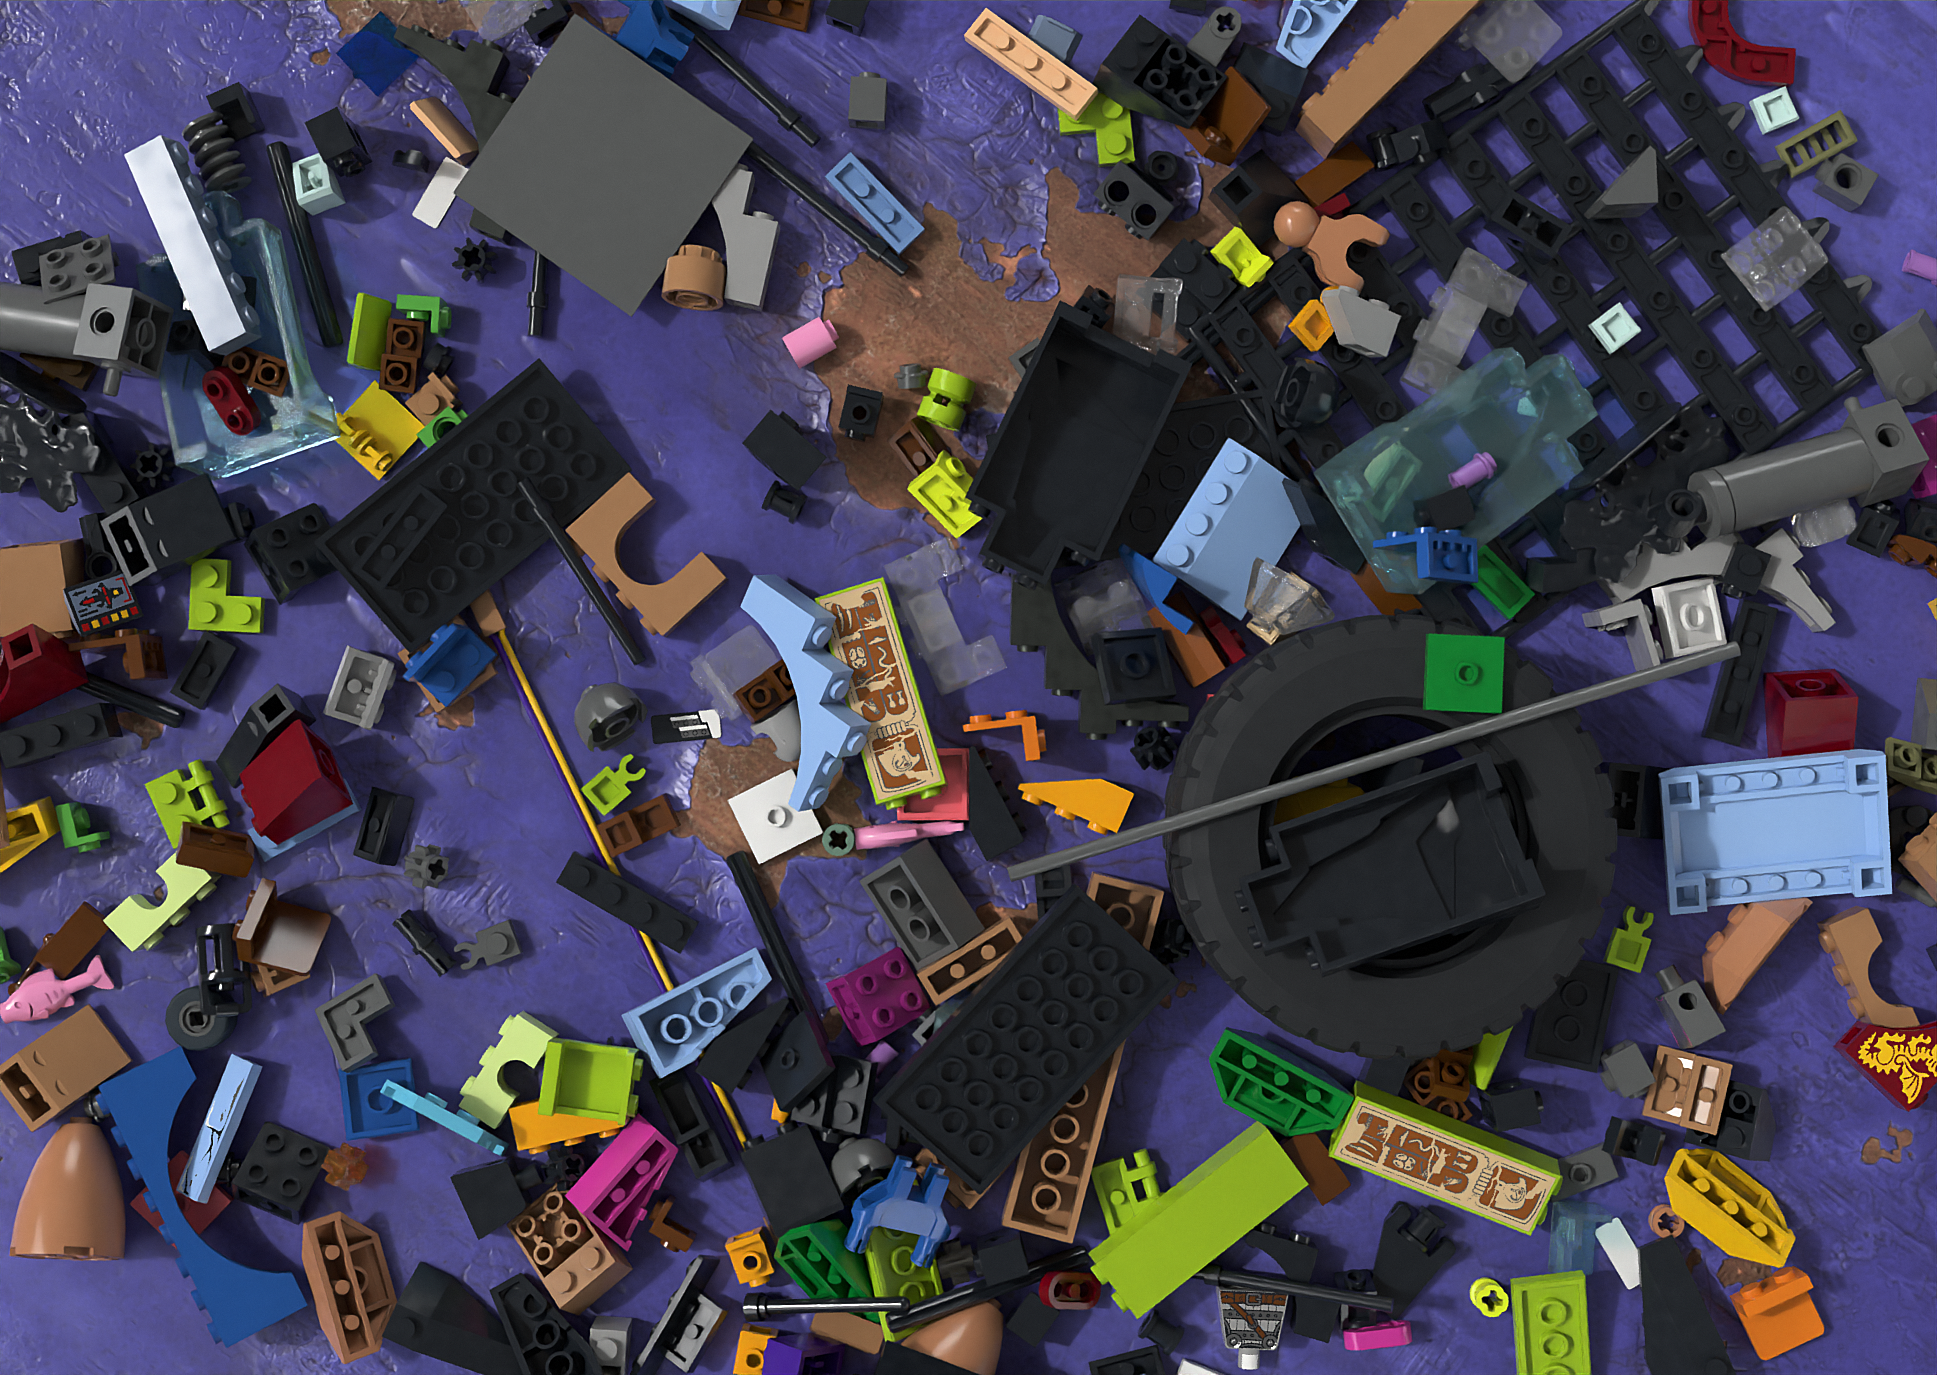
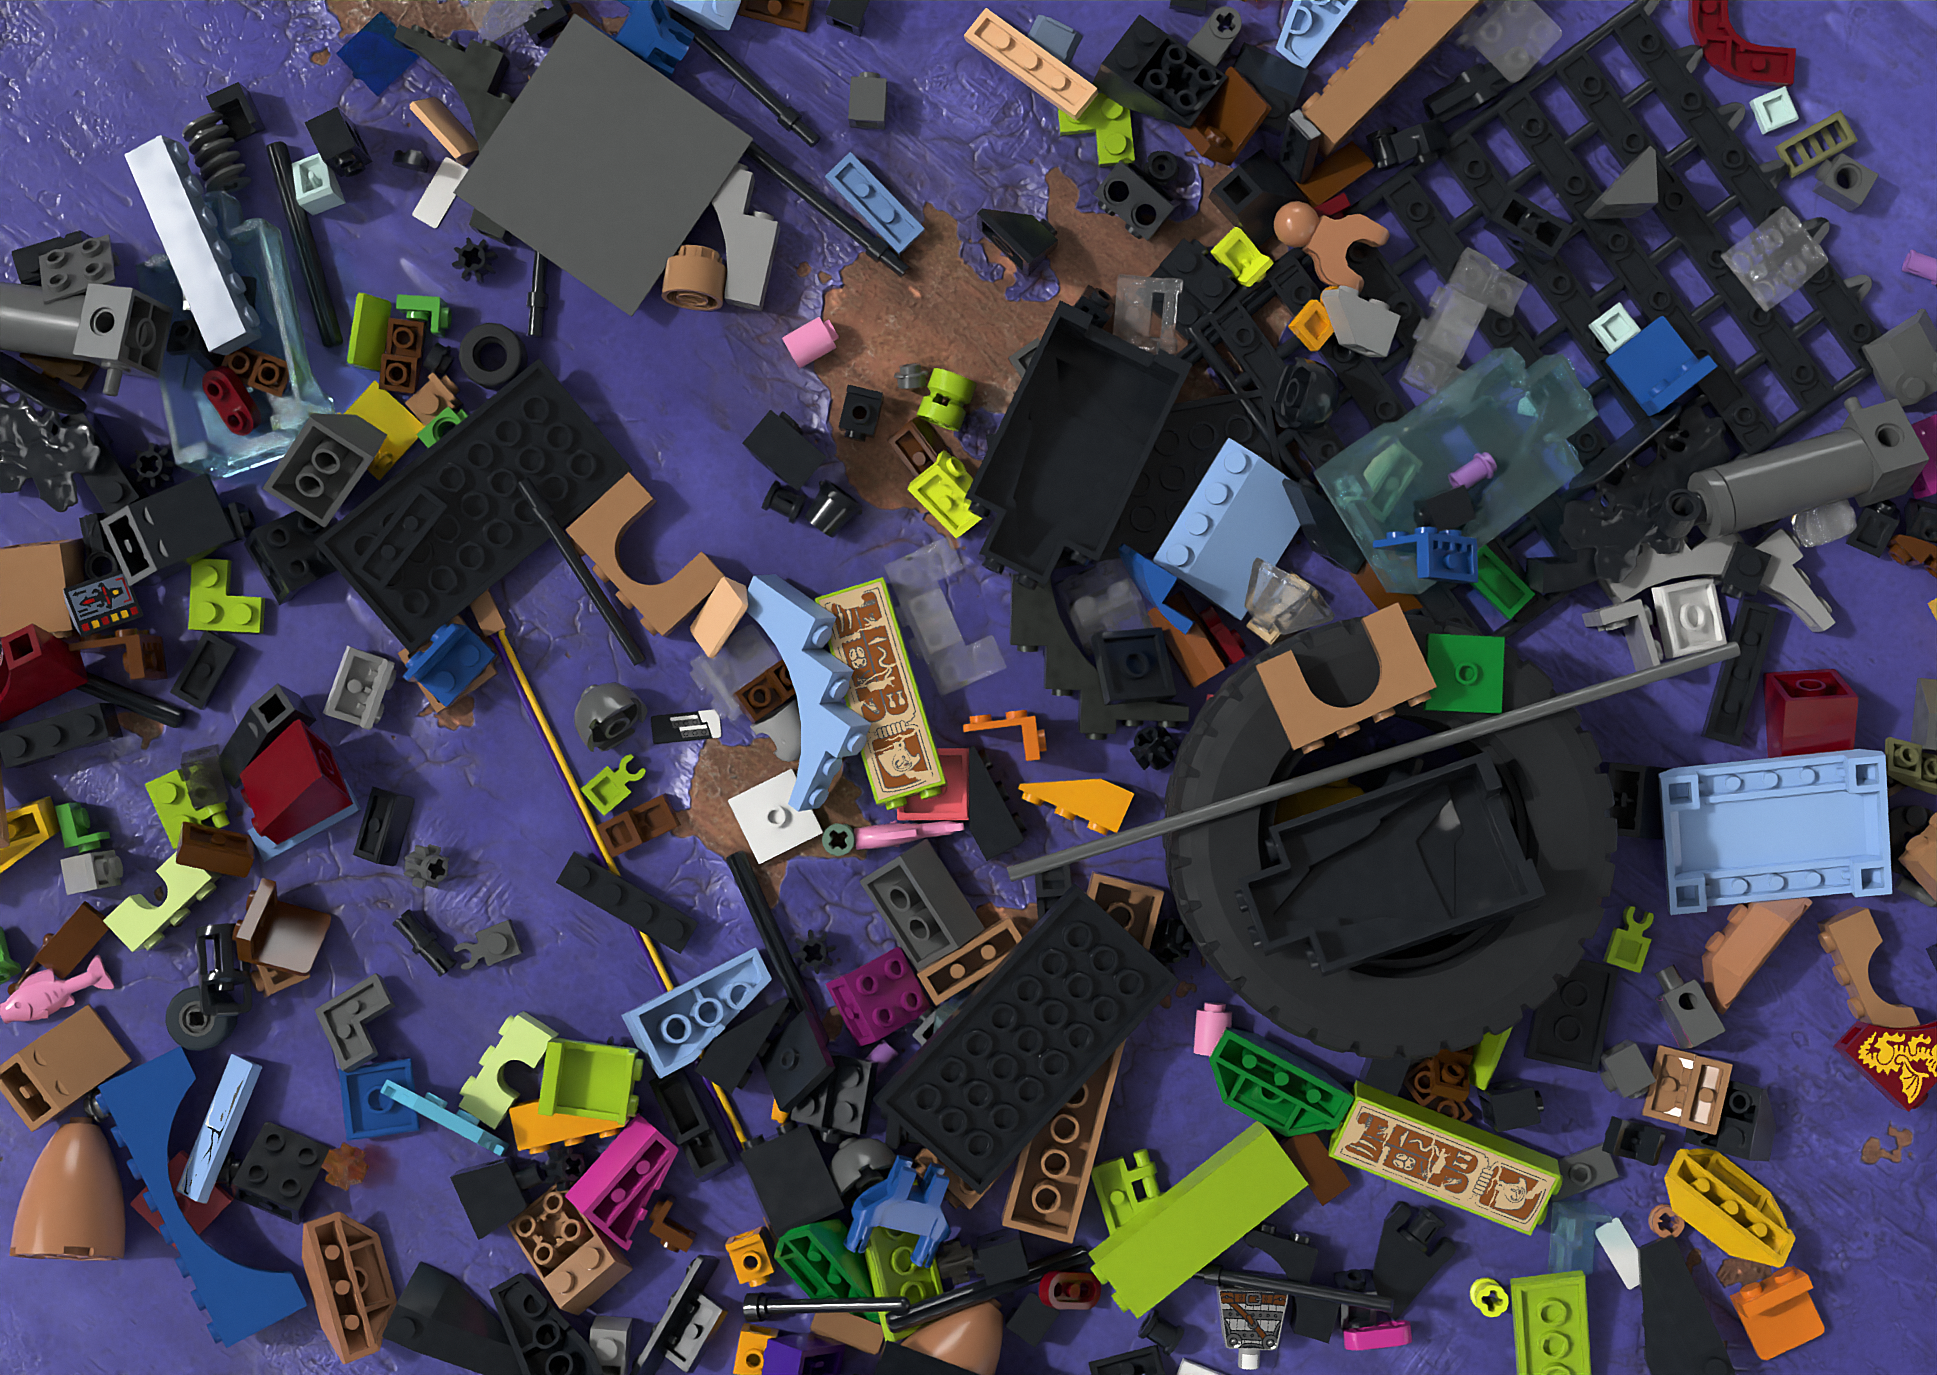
(91, 871): none -> light grey slope
(204, 776): none -> clear smoke bracket
(325, 464): none -> dark grey slope
(471, 349): none -> black tyre
(720, 615): none -> light nougat slope
(811, 942): none -> black gear
(832, 508): none -> black piece
(1019, 237): none -> black slope
(1209, 1026): none -> bright pink brick
(1299, 147): none -> black plate
(1401, 679): none -> medium nougat arch
(1658, 366): none -> blue bracket

